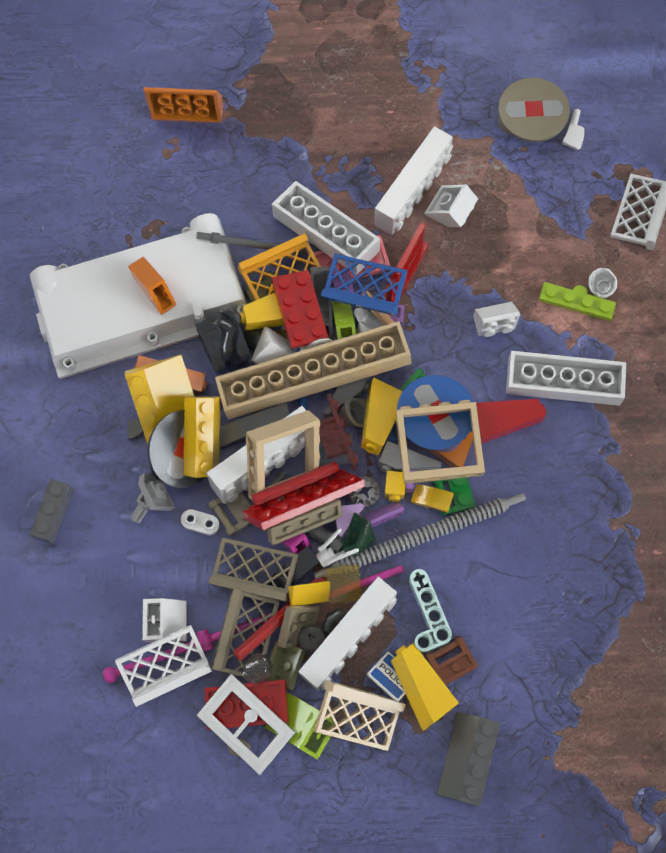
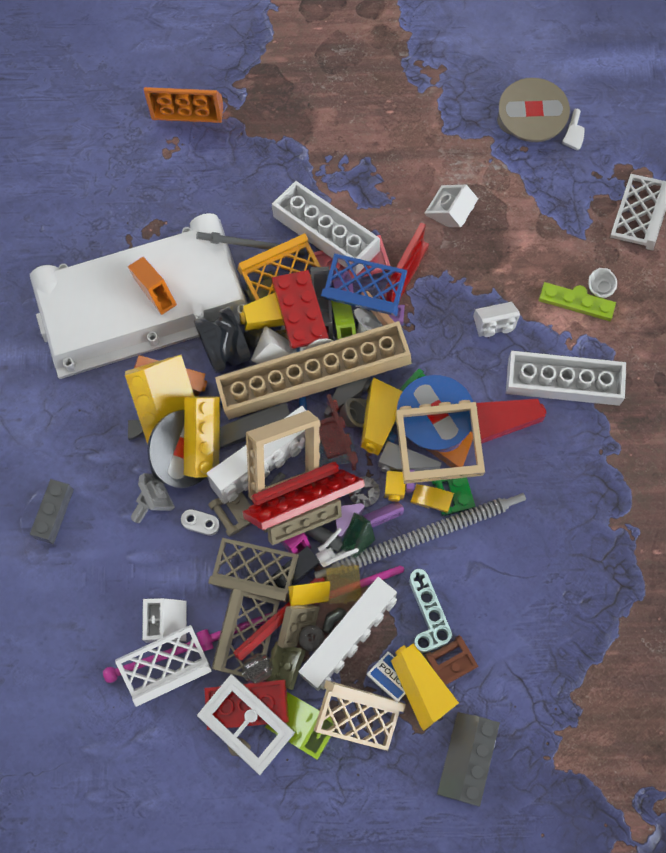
(413, 181): white brick -> none

